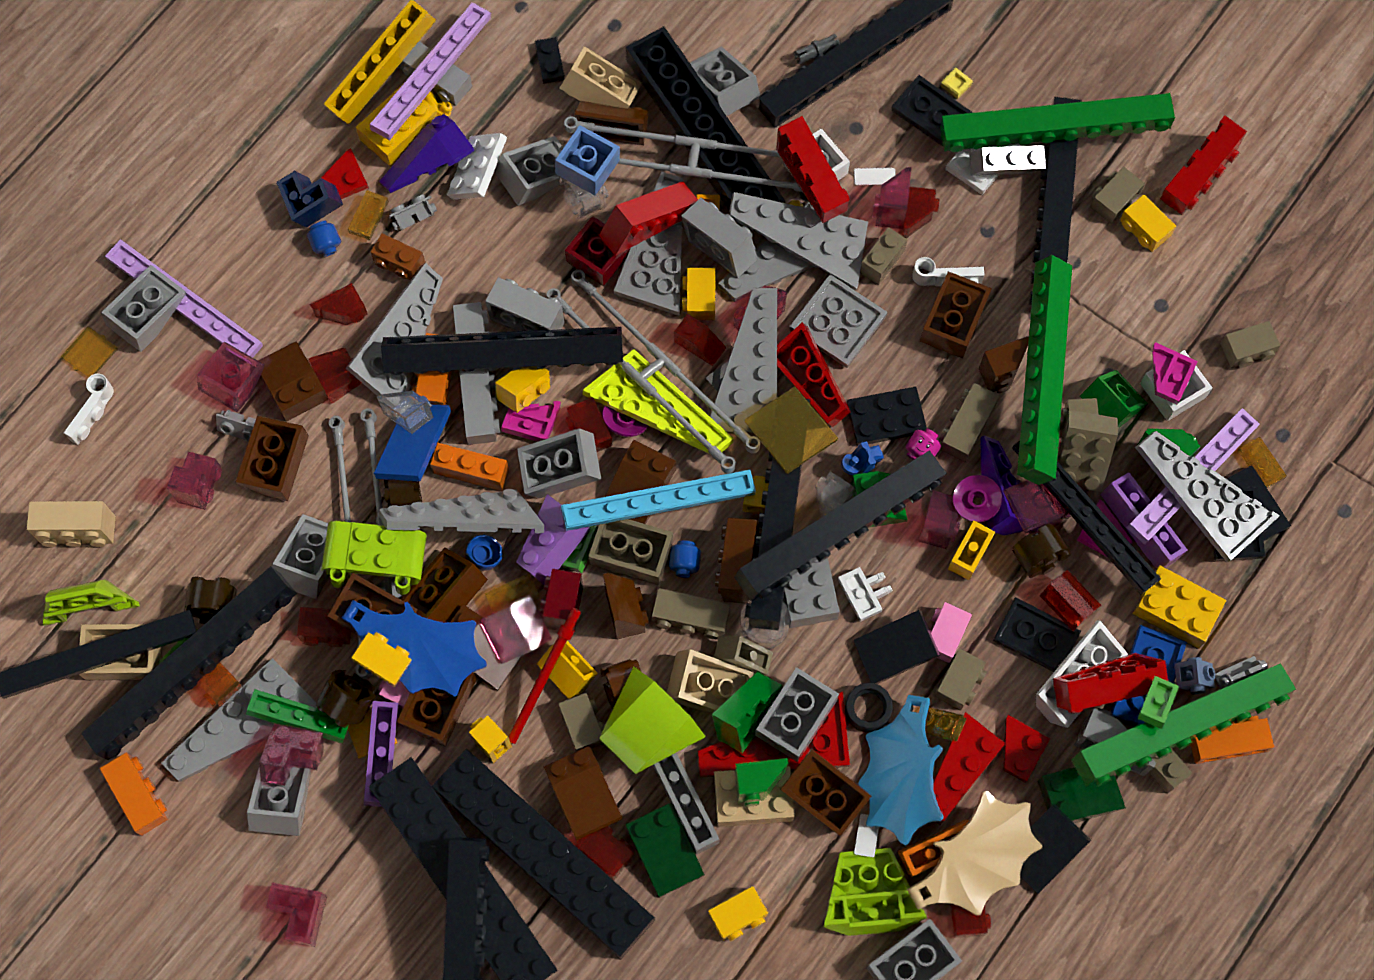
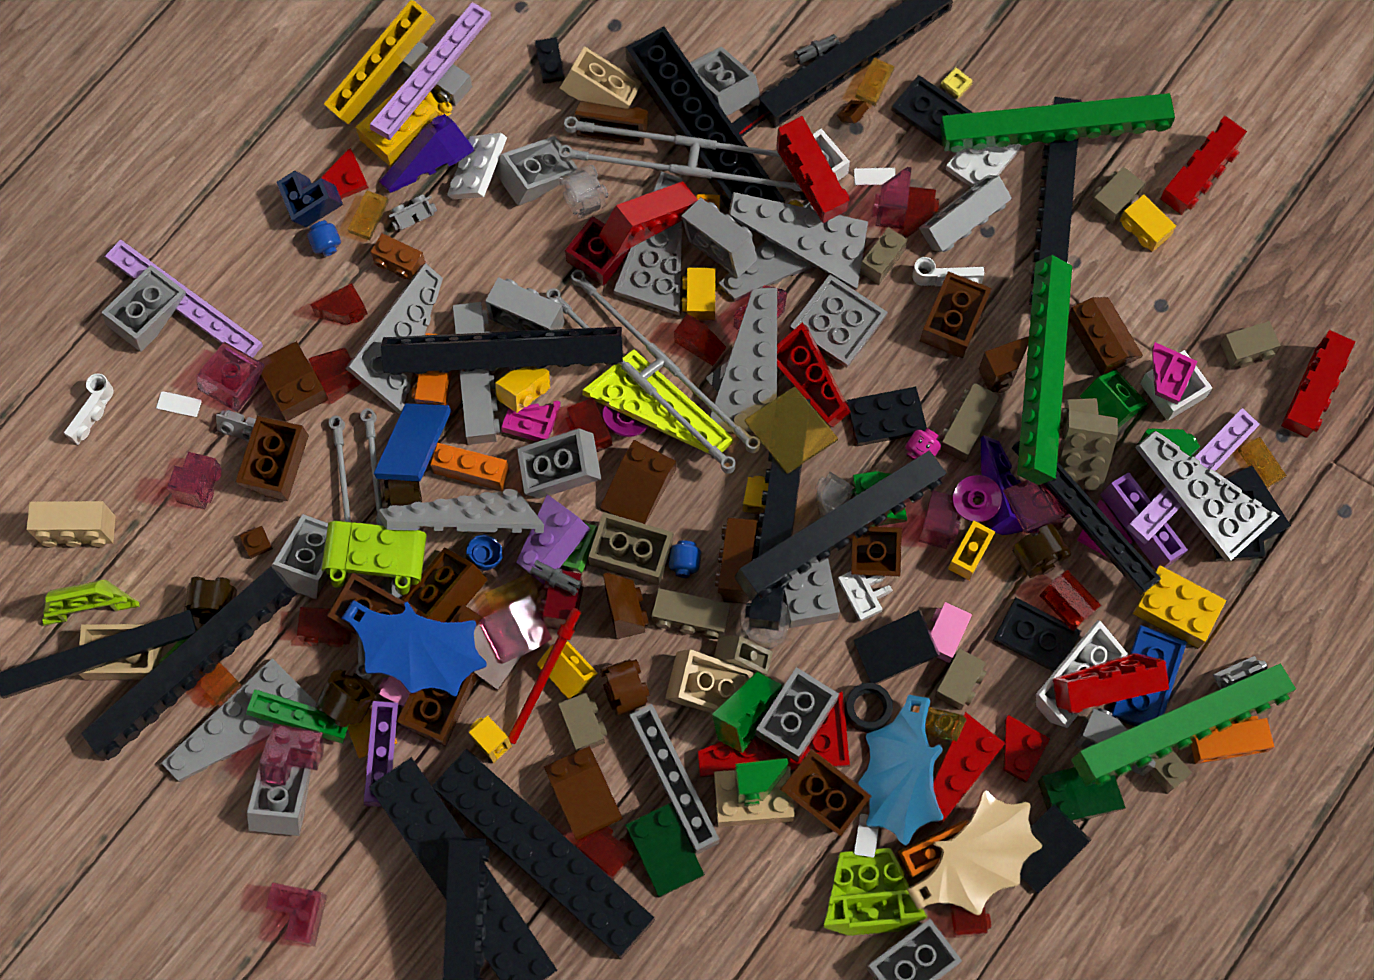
(89, 352): clear yellow piece -> none
(135, 793): orange brick -> none
(179, 404): none -> white sticker
(256, 542): none -> reddish brown plate
(381, 658): yellow brick -> none
(406, 409): clear slope -> none
(555, 577): none -> dark grey pin
(587, 160): medium blue brick -> none
(647, 724): lime wedge -> none
(657, 500): medium azure tile -> none
(738, 913): yellow brick -> none
(749, 120): none -> black sticker
(853, 111): none -> reddish brown plate
(862, 459): blue hips -> none
(874, 82): none -> clear yellow plate
(877, 552): none -> reddish brown slope
(965, 213): none -> light grey brick
(1007, 160): brick -> none
(1103, 334): none -> reddish brown slope
(1158, 702): bright green plate -> none
(1195, 675): sand blue brick -> none
(1318, 383): none -> red wedge

